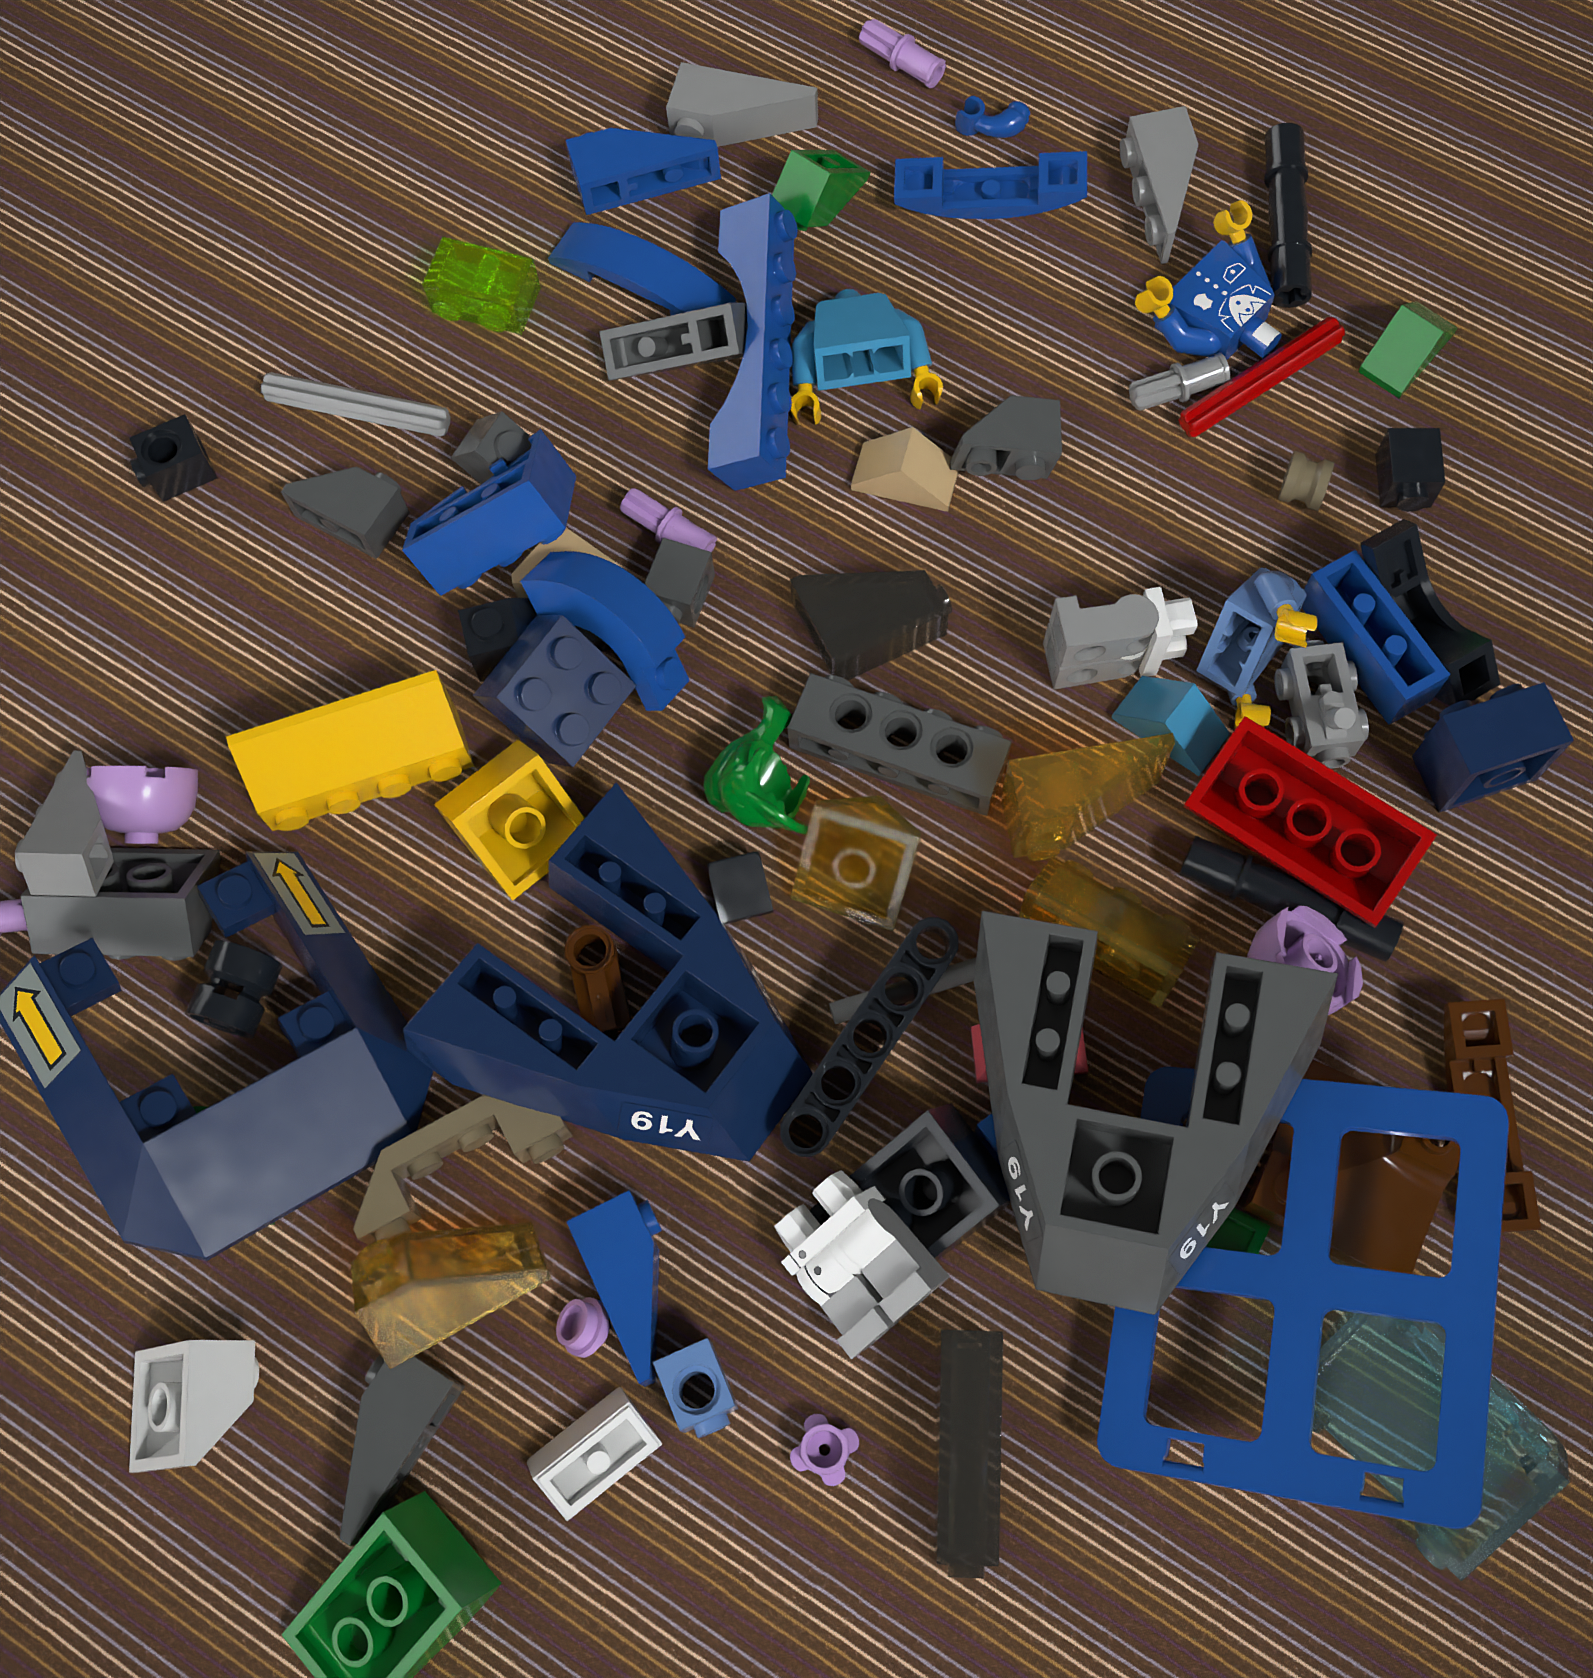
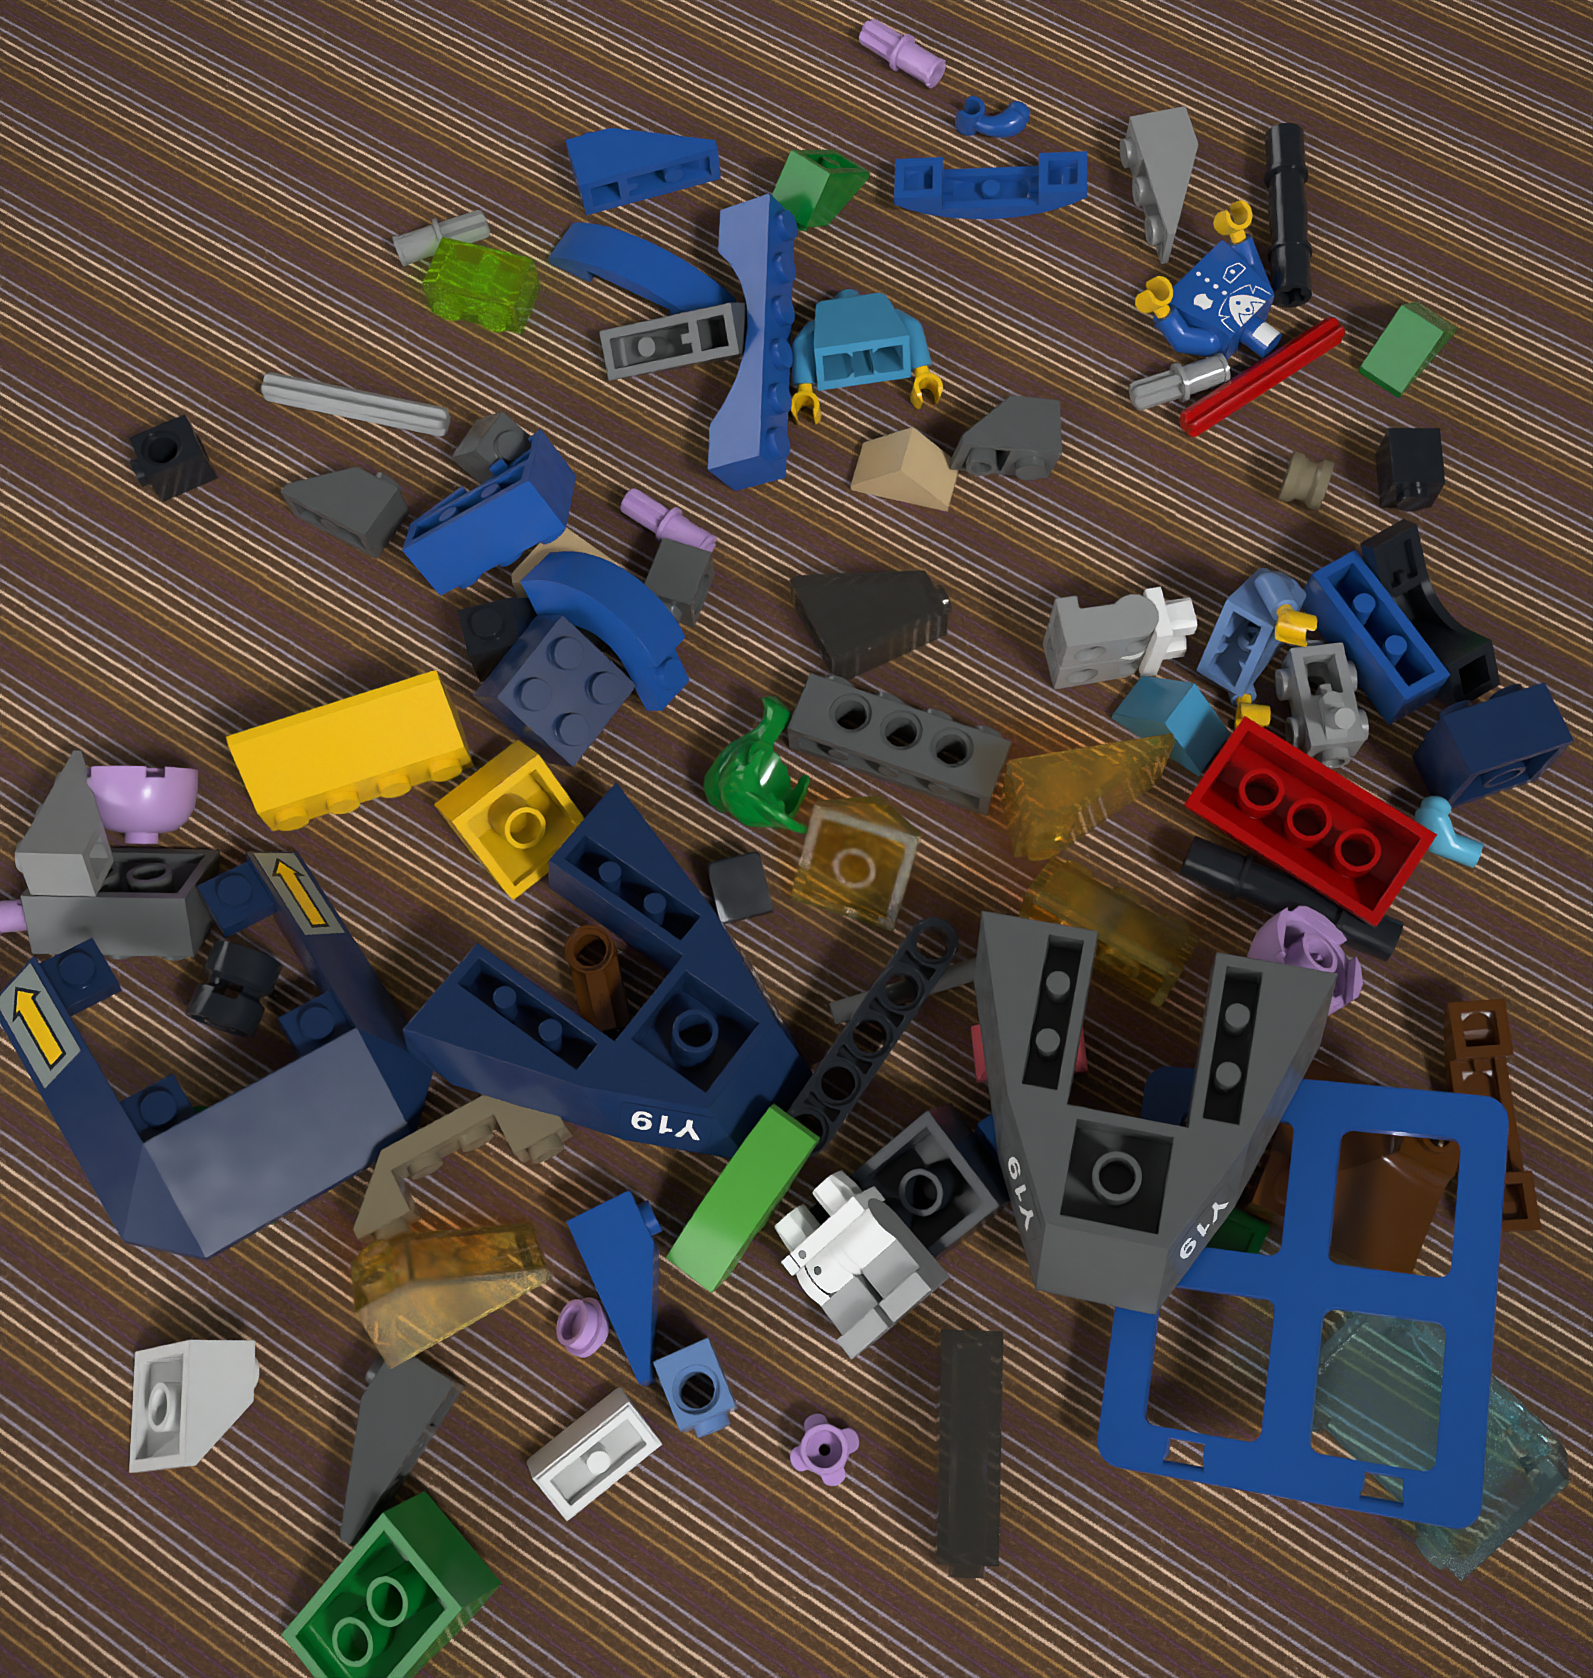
(425, 241): none -> light grey axle
(737, 105): light grey slope -> none
(742, 1198): none -> bright green slope
(1447, 844): none -> medium azure arm

